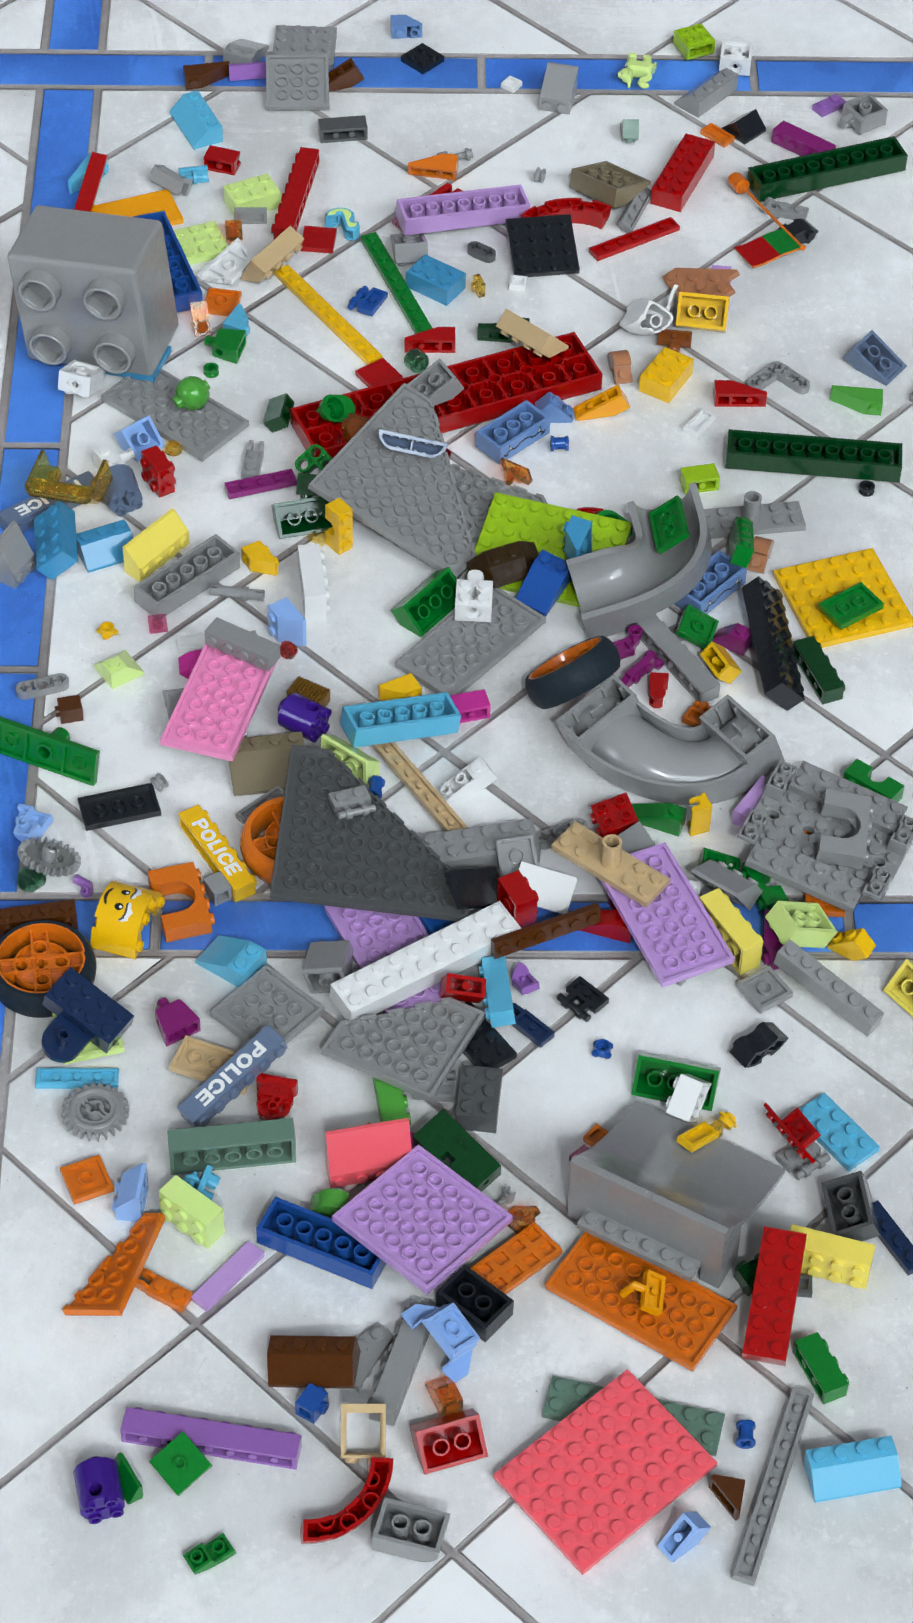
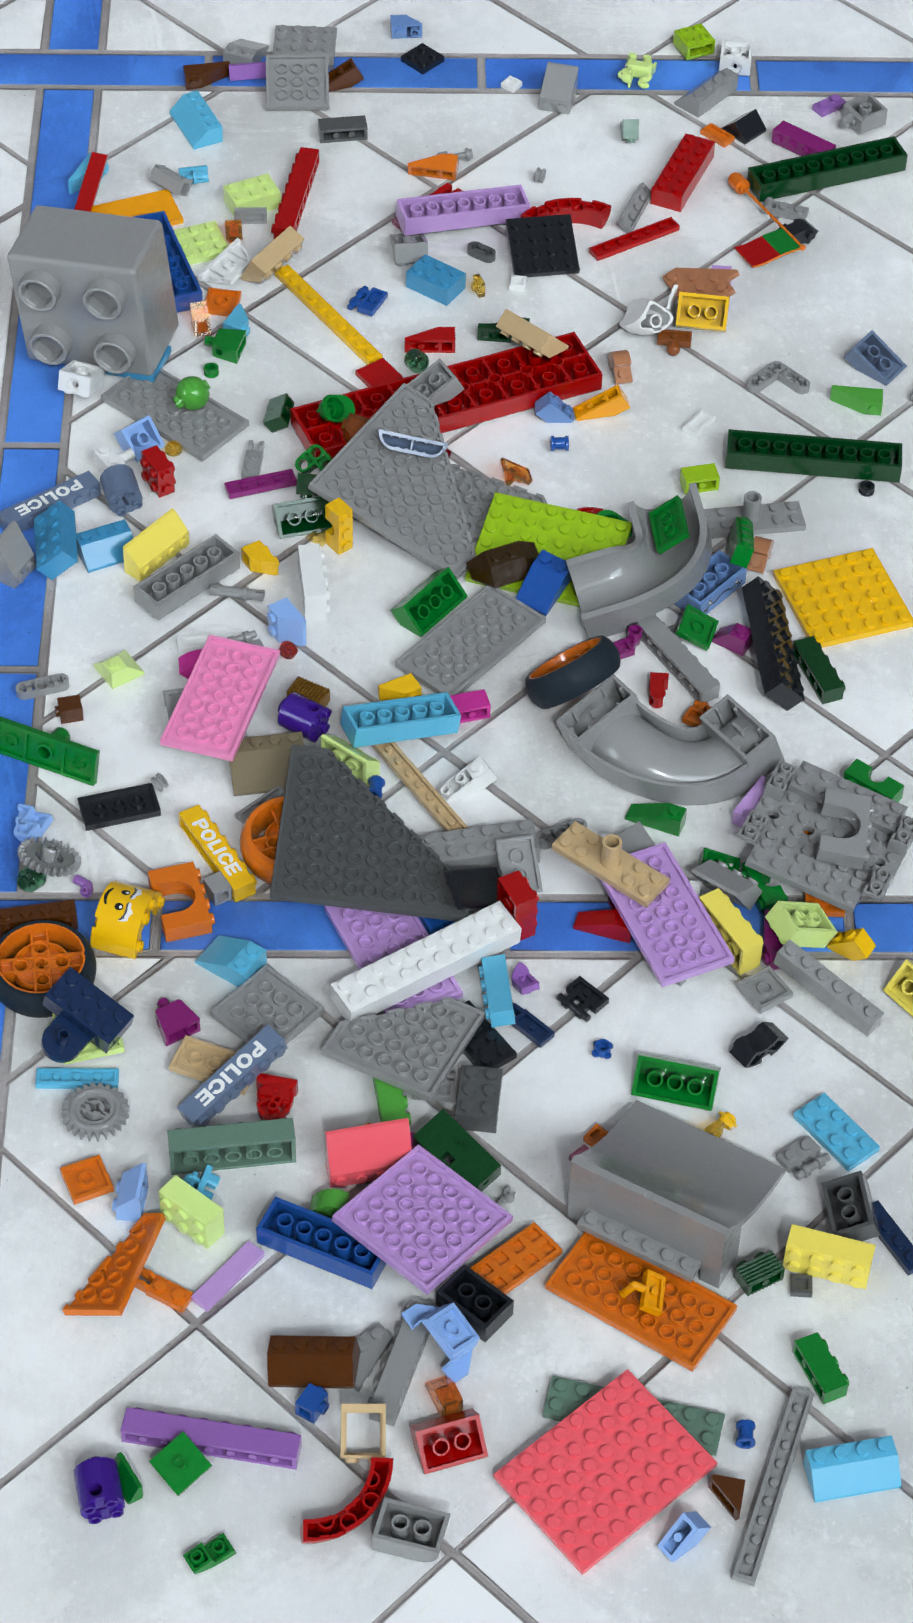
(45, 483): clear yellow windscreen -> none
(107, 630): yellow plate -> none
(157, 623): clear pink plate -> none
(222, 160): red brick -> none
(242, 644): light grey brick -> none
(319, 239): red tile -> none
(326, 964): light grey slope -> none
(346, 219): medium azure animal -> none
(351, 798): light grey plate -> none
(395, 283): green plate -> none
(463, 988): red brick -> none
(474, 598): white brick -> none
(513, 431): medium blue brick -> none
(522, 1217): clear orange slope -> none
(545, 930): reddish brown plate -> none
(552, 887): white tile -> none
(577, 537): dark azure slope -> none
(607, 183): dark tan slope -> none
(613, 815): red brick -> none
(642, 667): magenta plate -> none
(666, 374): yellow brick -> none
(687, 1097): white brick -> none
(698, 1136): yellow tile -> none
(700, 815): yellow hinge -> none
(720, 662): yellow brick -> none
(735, 394): red slope -> none
(774, 1296): red brick -> none
(798, 1128): red bracket -> none
(851, 605): green plate -> none

